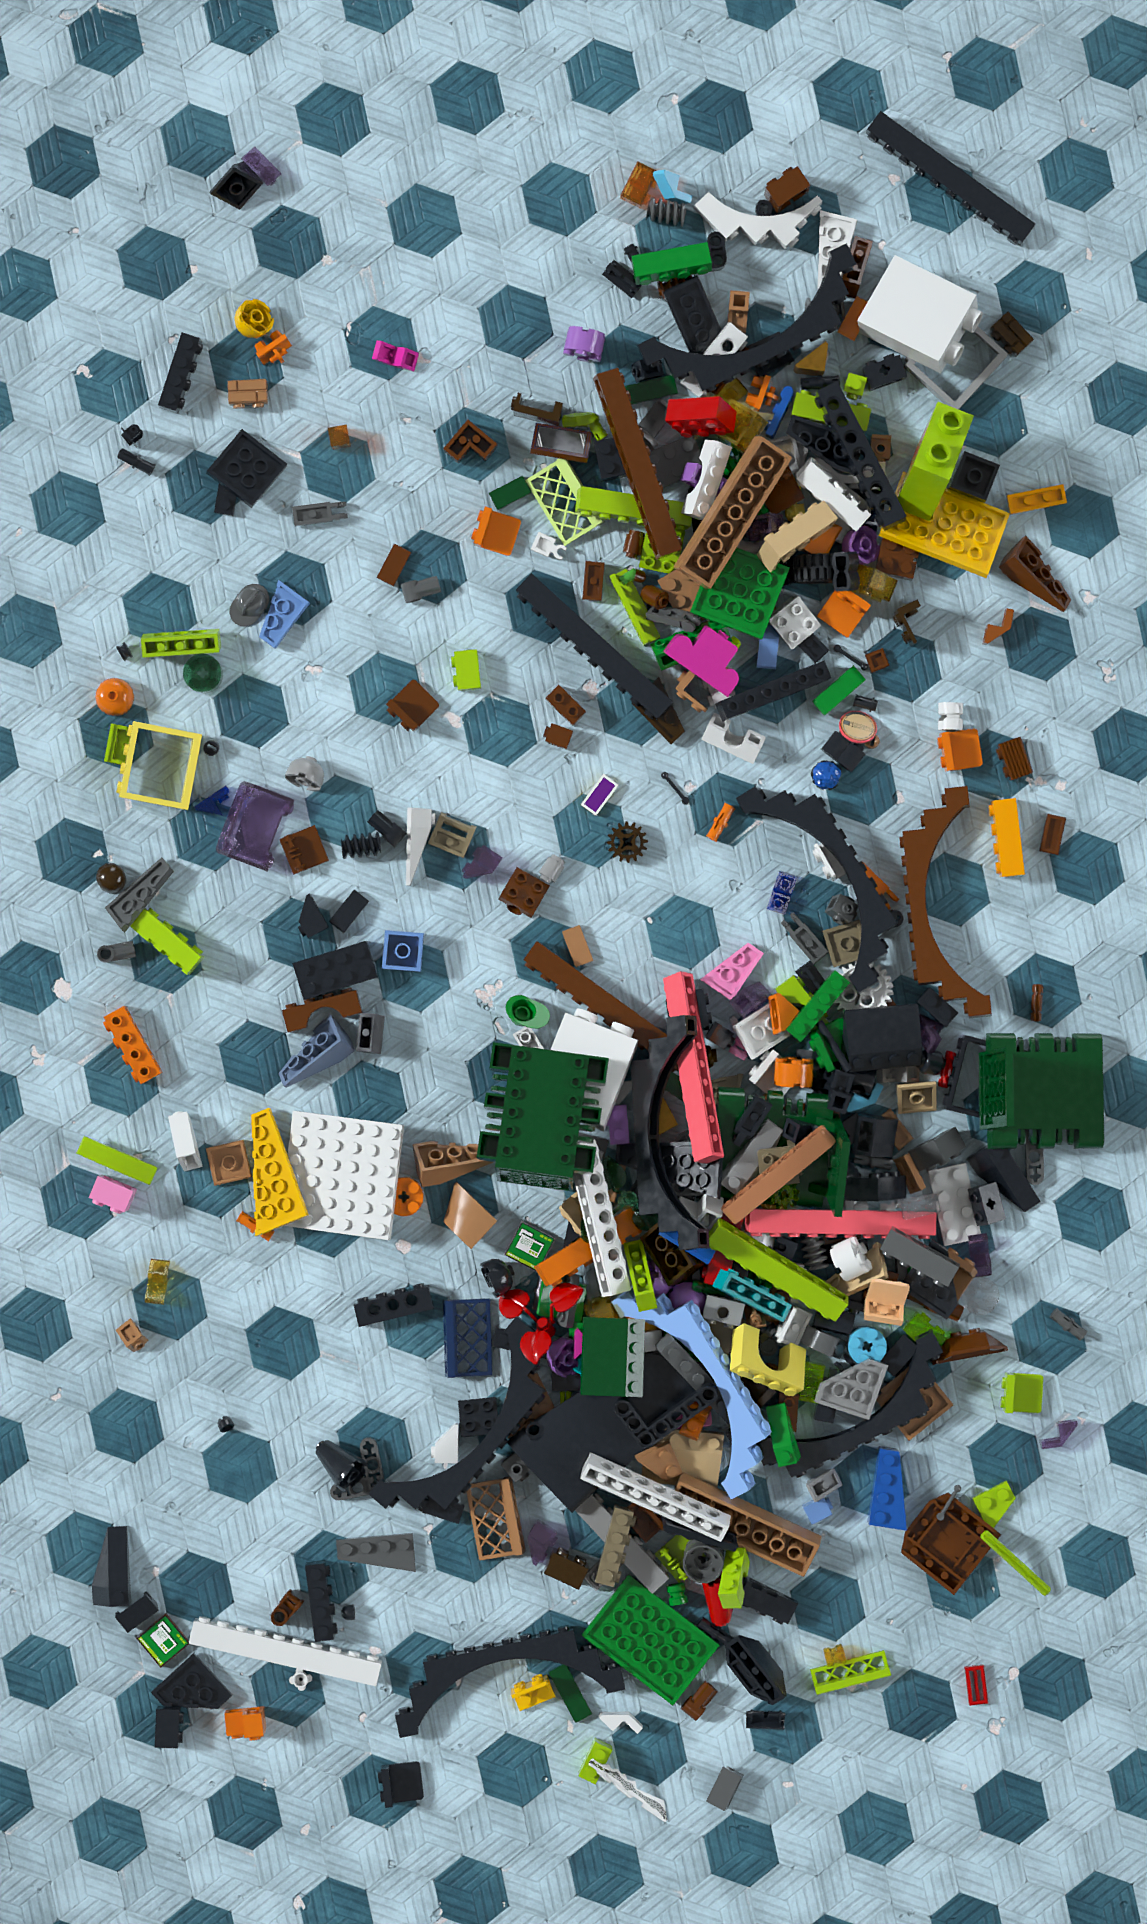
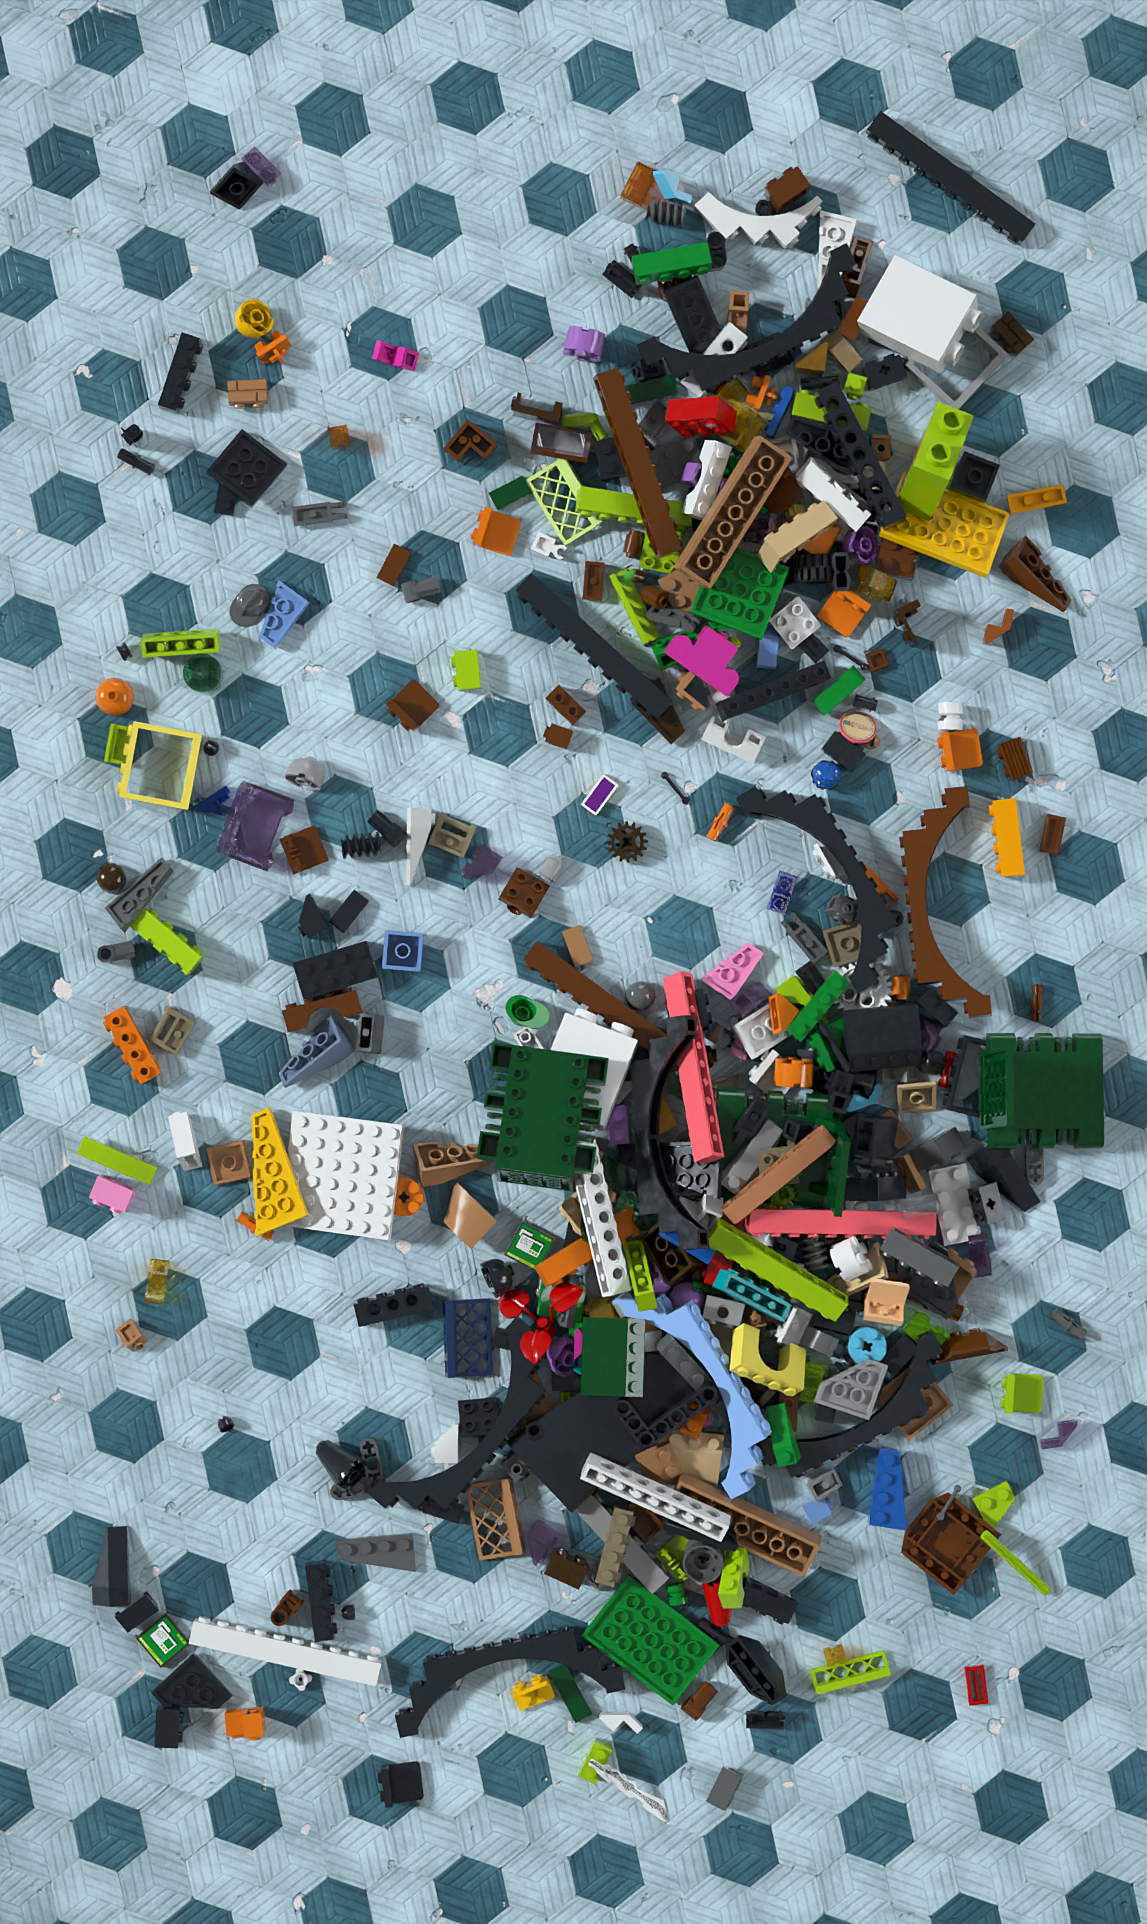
(177, 1033): none -> dark tan plate
(640, 995): none -> dark grey hair
(842, 351): none -> tan slope
(901, 987): none -> orange piece

